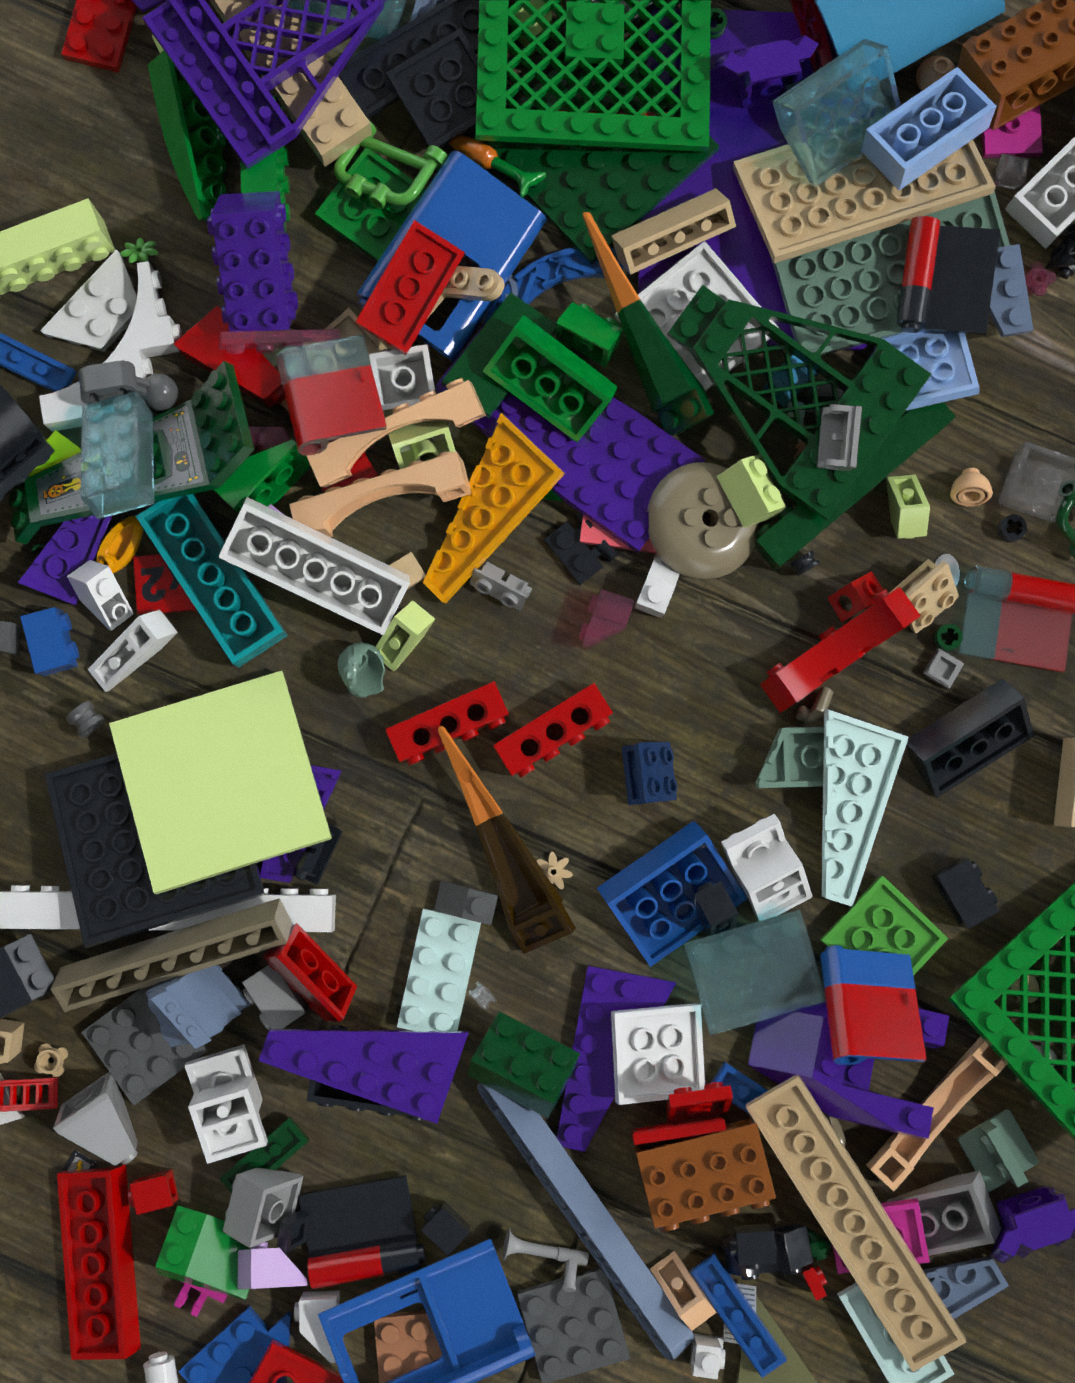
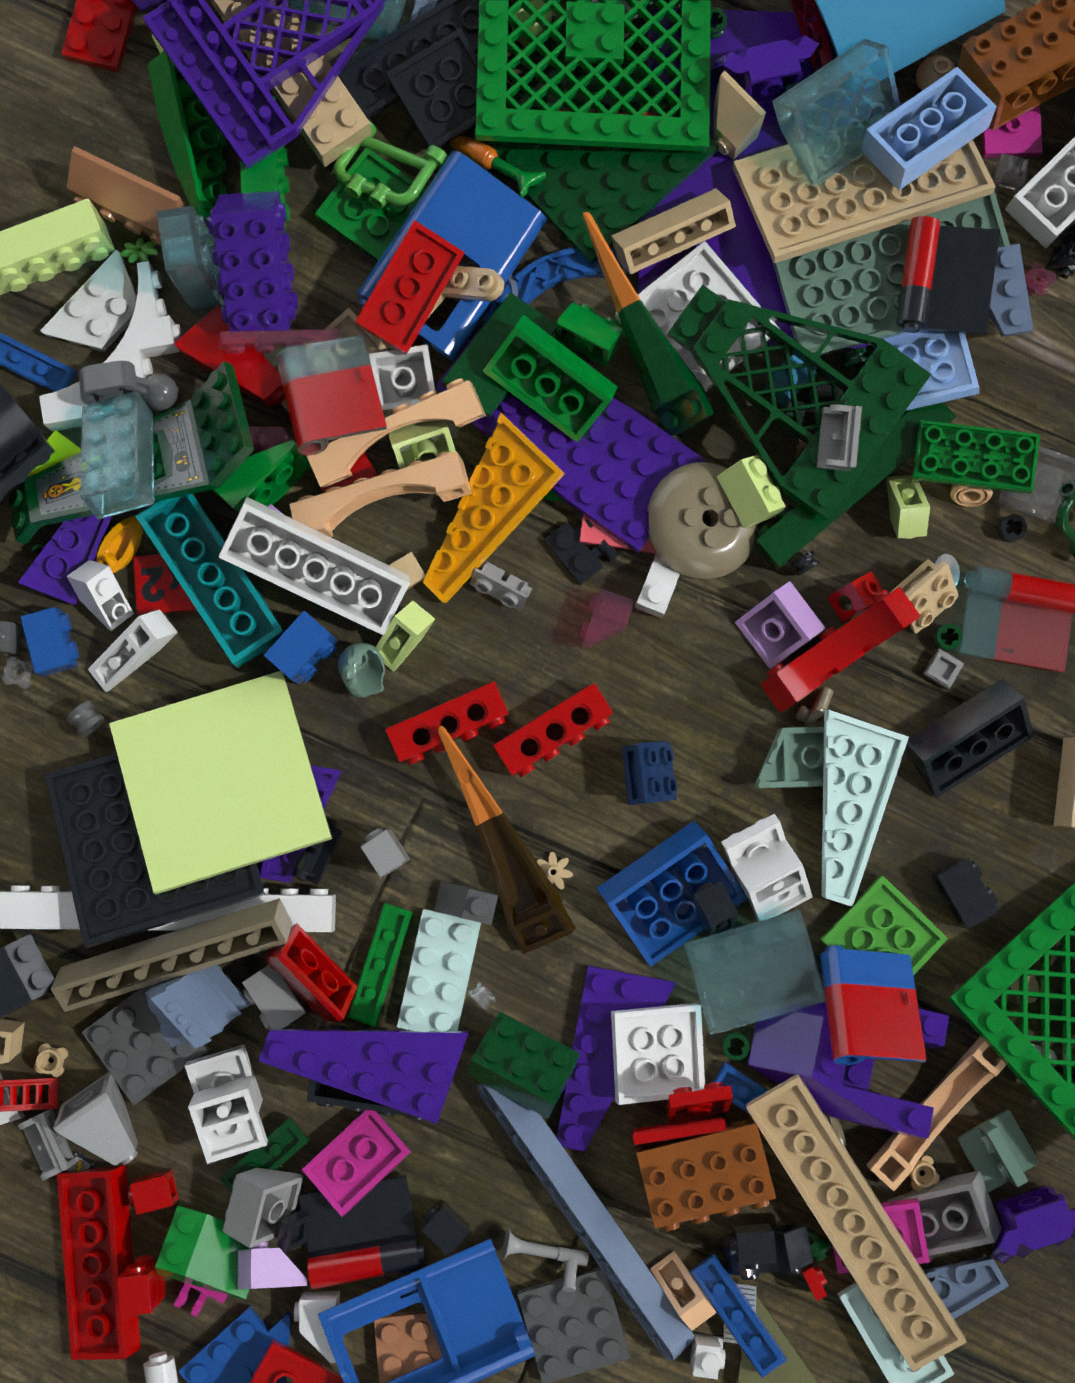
(10, 672): none -> clear plate
(48, 1146): none -> light grey hinge
(119, 193): none -> nougat slope
(140, 1287): none -> red brick
(189, 256): none -> clear light blue brick
(302, 648): none -> blue brick
(356, 1161): none -> dark pink plate
(379, 964): none -> green tile
(384, 851): none -> light grey brick
(726, 1044): none -> dark green bush
(735, 118): none -> tan slope
(780, 625): none -> lavender slope
(854, 359): none -> dark green bush
(930, 1176): none -> tan plate
(975, 457): none -> green tile

